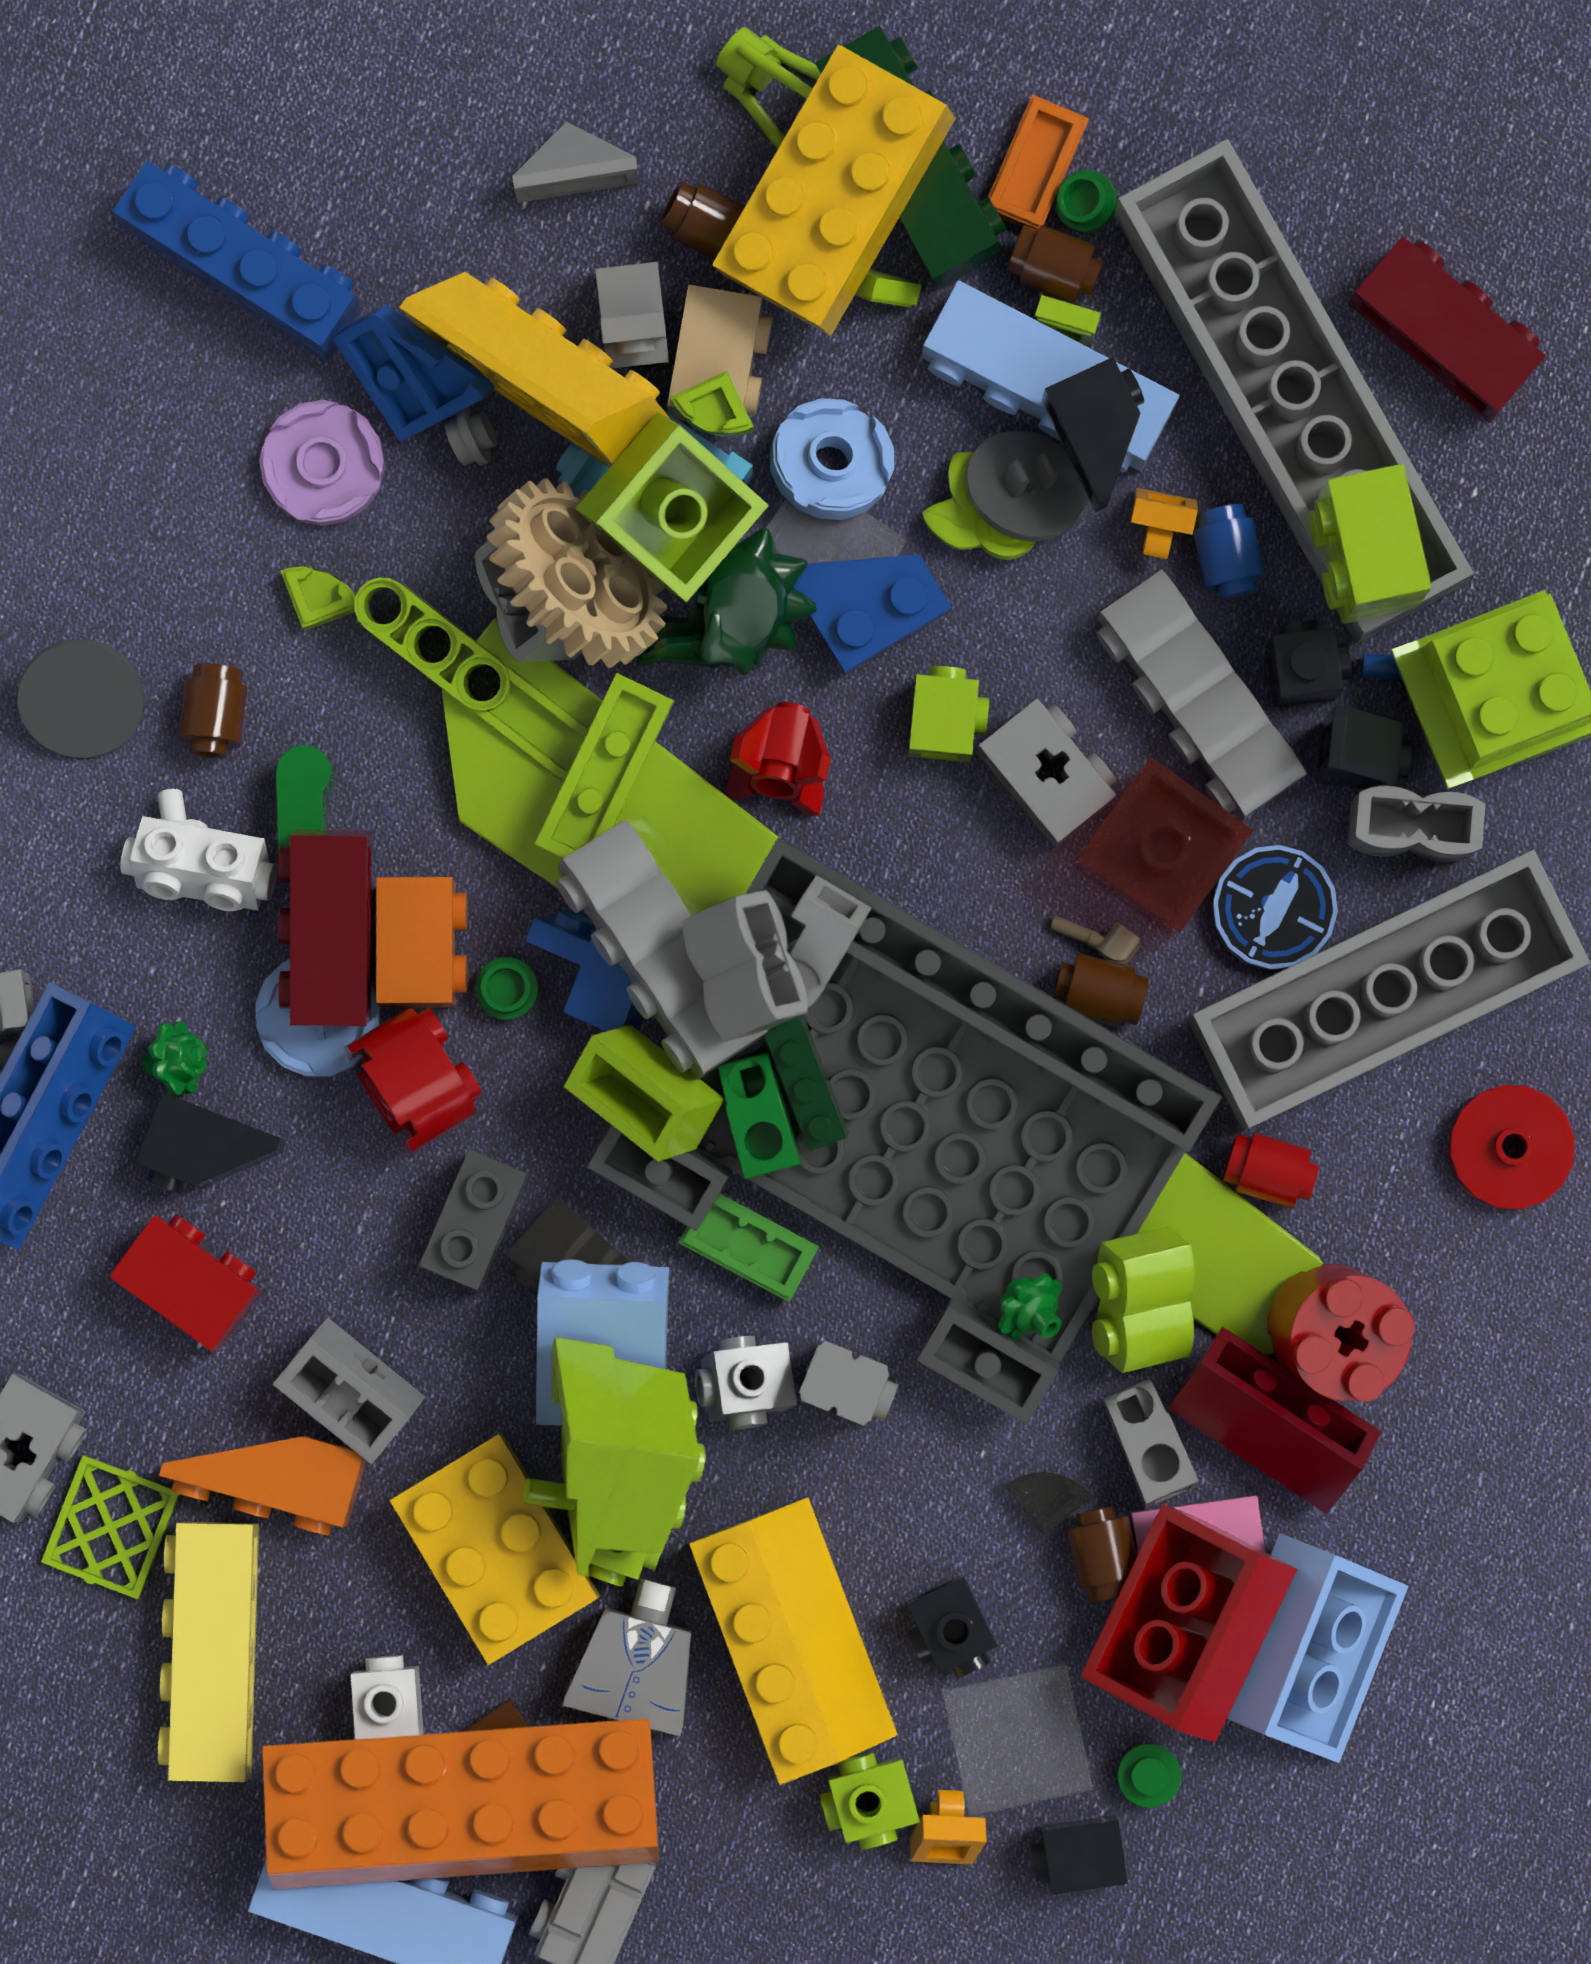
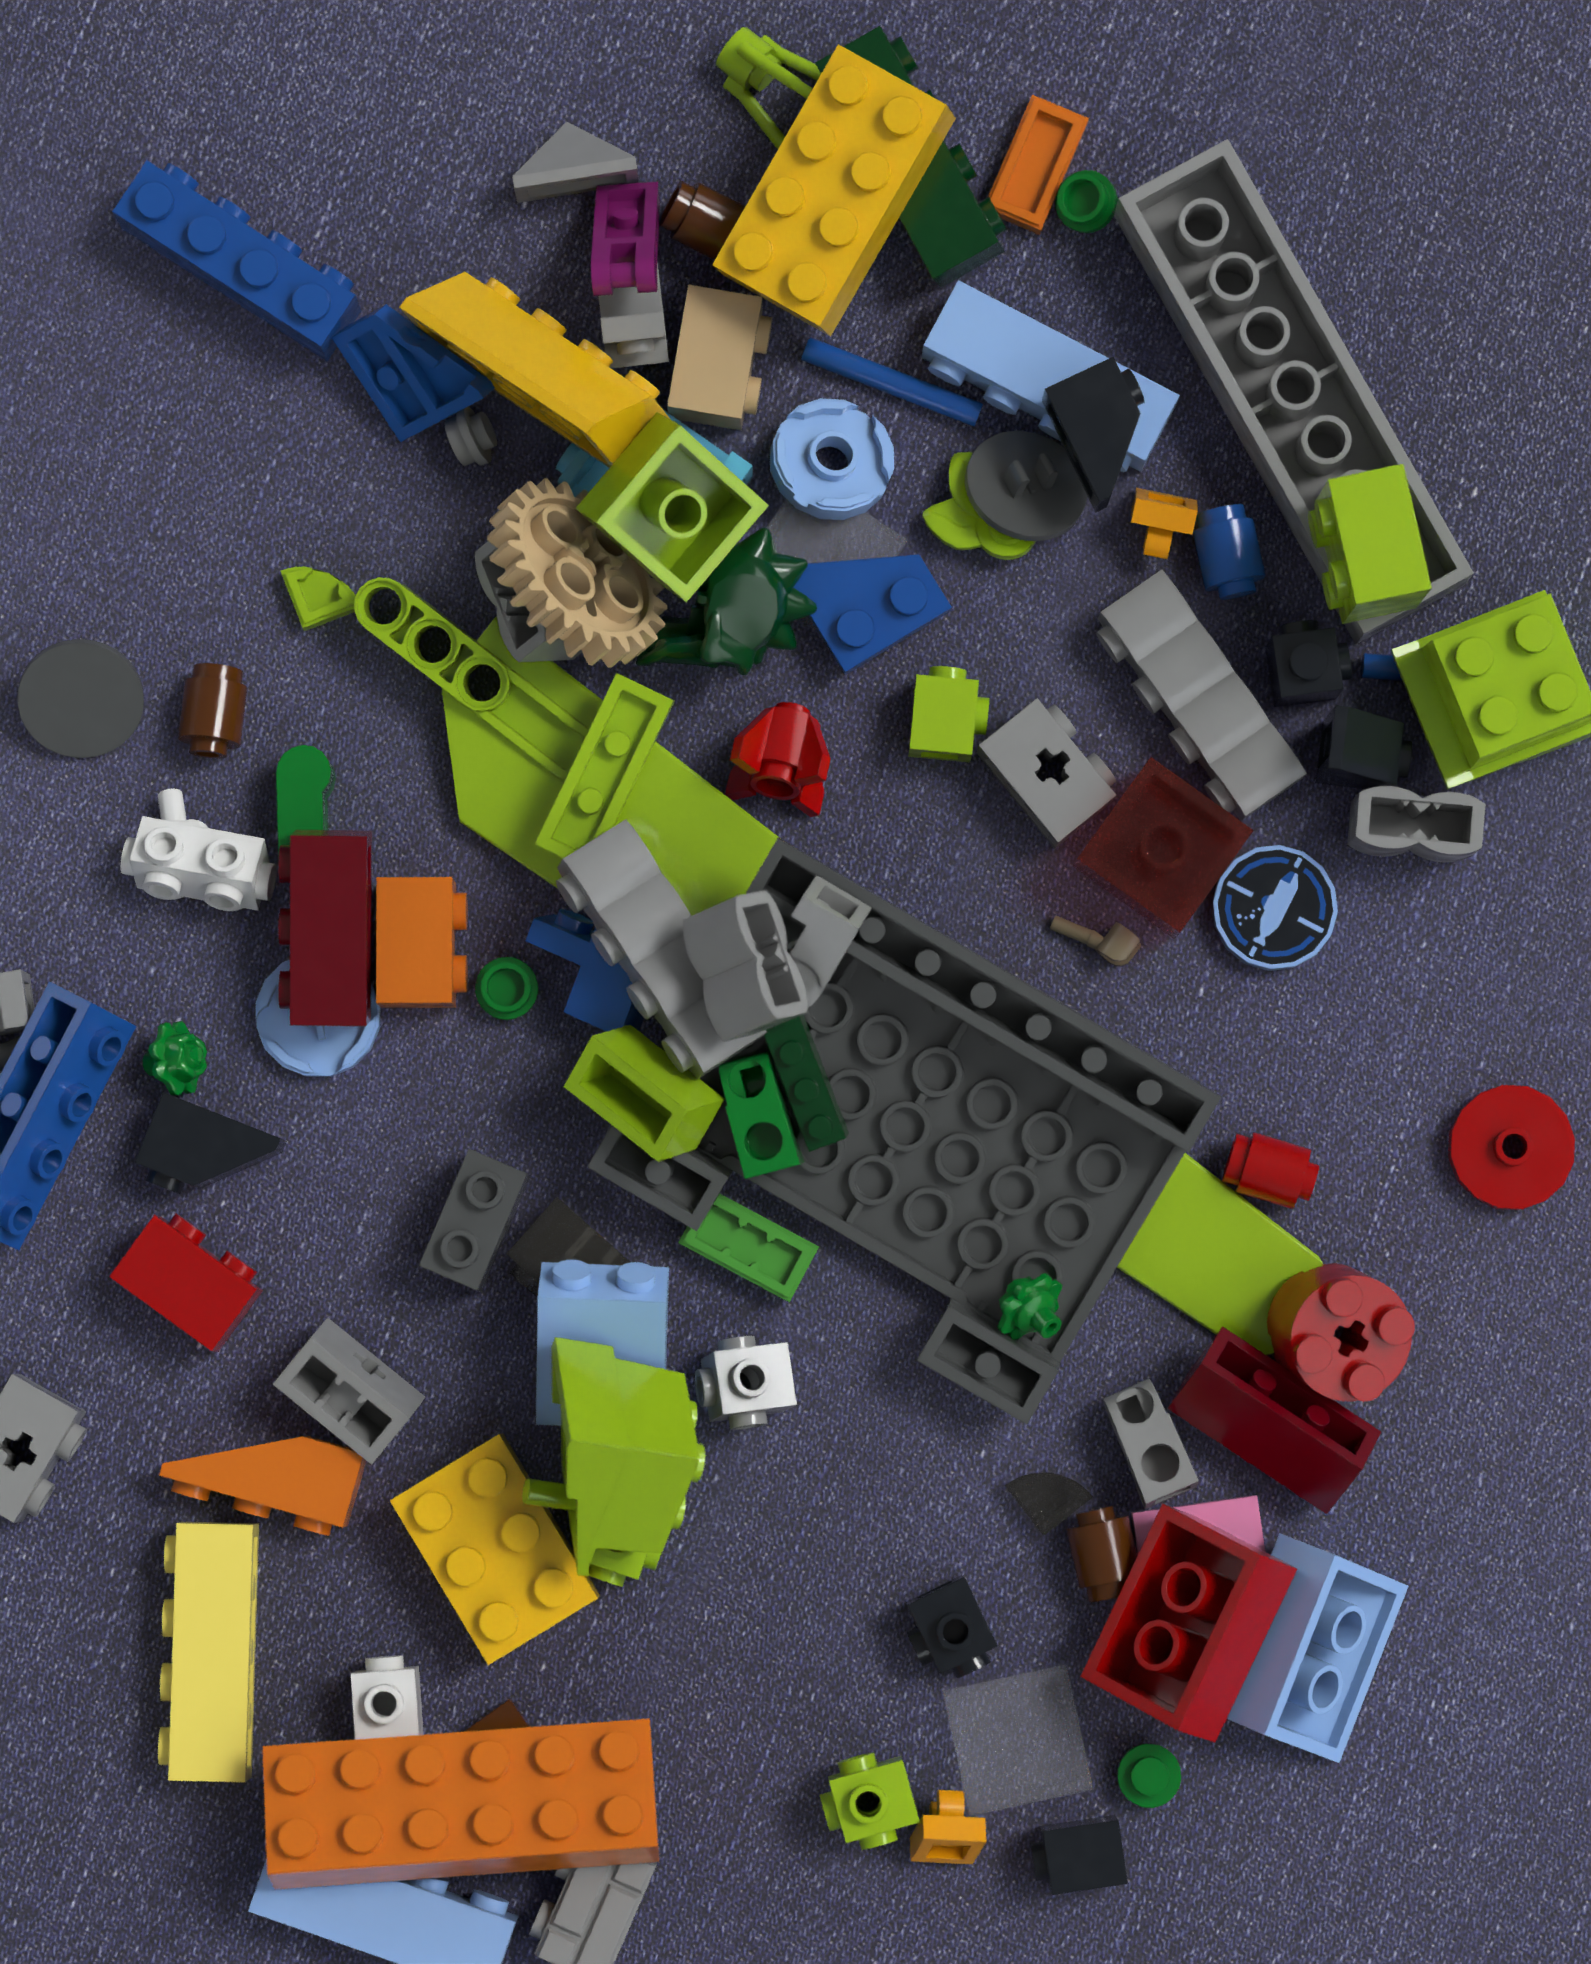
(93, 1574): lime window -> none
(322, 463): lavender tile -> none
(414, 1078): red brick -> none
(625, 238): none -> magenta plate
(636, 1663): light grey torso -> none
(714, 407): lime tile -> none
(793, 1640): yellow slope -> none
(850, 1385): light grey brick -> none
(889, 289): lime tile -> none
(892, 381): none -> blue bar
(1055, 263): reddish brown brick -> none
(1068, 319): lime tile -> none
(1101, 990): reddish brown brick -> none
(1144, 1299): lime brick -> none
(1388, 990): light grey brick -> none
(1448, 327): dark red brick -> none

